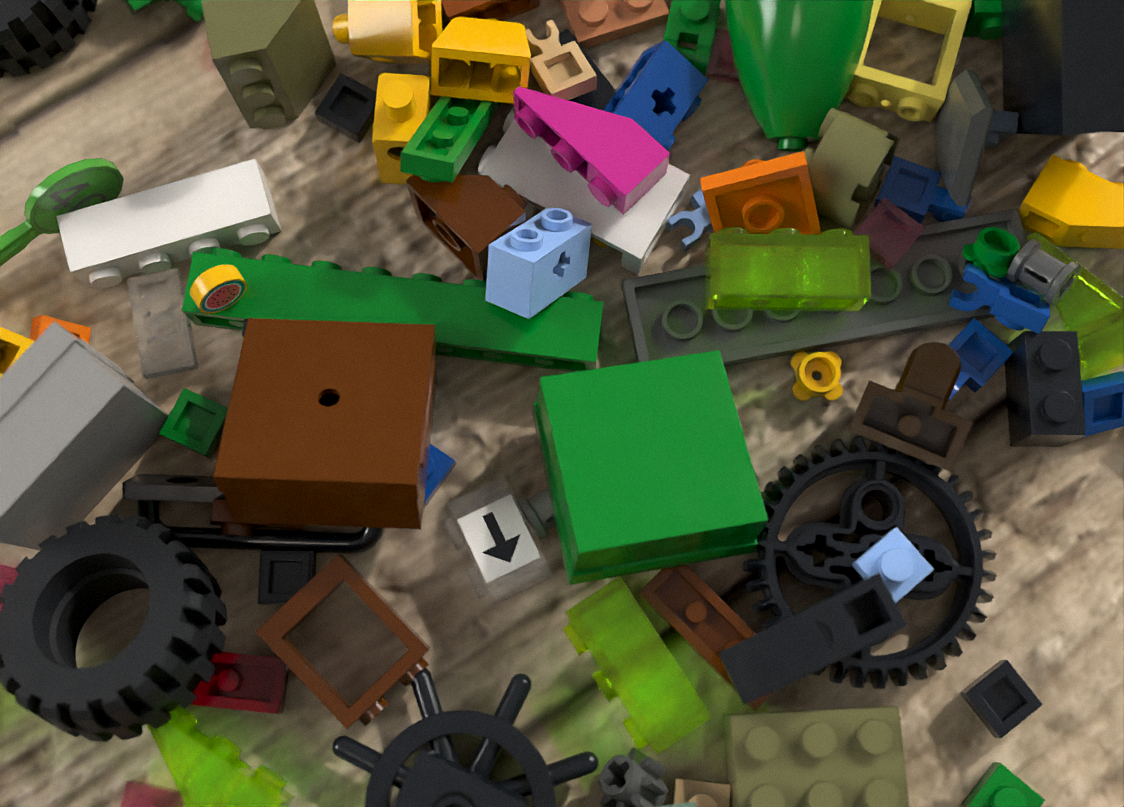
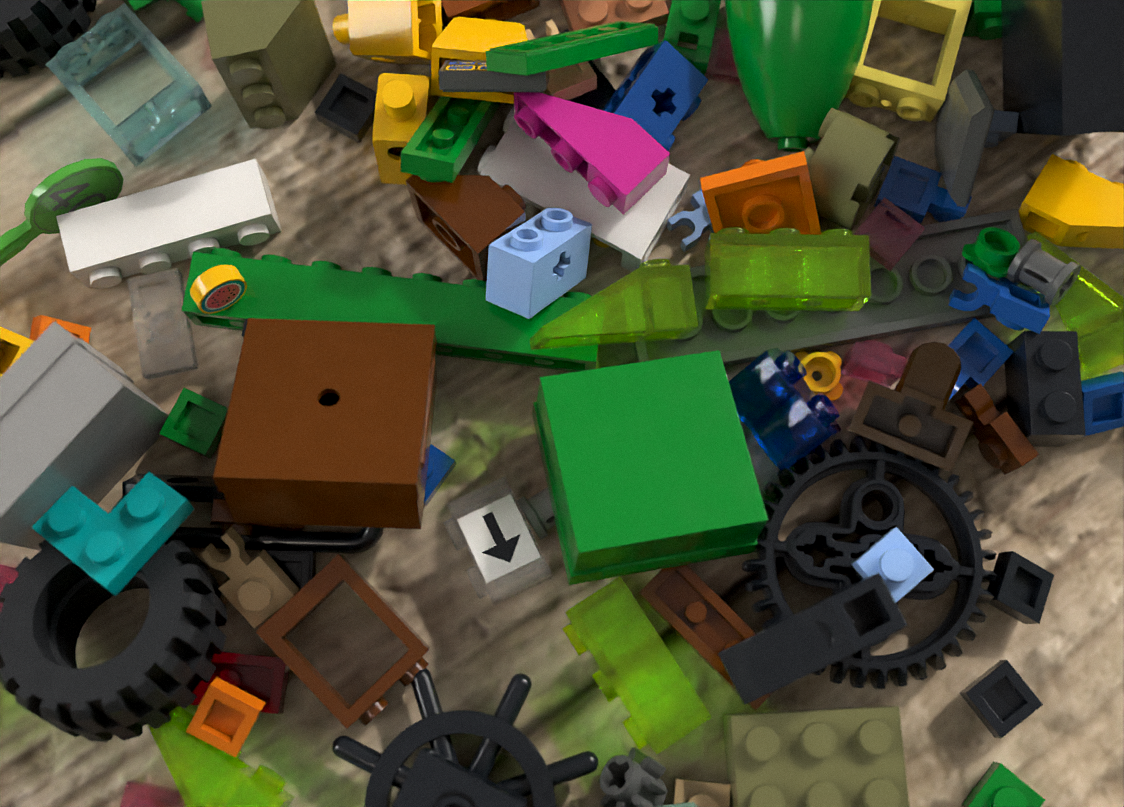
(119, 542): none -> teal plate
(155, 120): none -> clear light blue window
(225, 717): none -> orange plate
(253, 584): none -> tan plate
(474, 77): none -> dark grey tile
(570, 47): none -> green tile
(640, 307): none -> clear neon green slope
(782, 409): none -> clear blue brick
(873, 362): none -> clear pink plate
(998, 435): none -> reddish brown plate
(1020, 587): none -> black plate

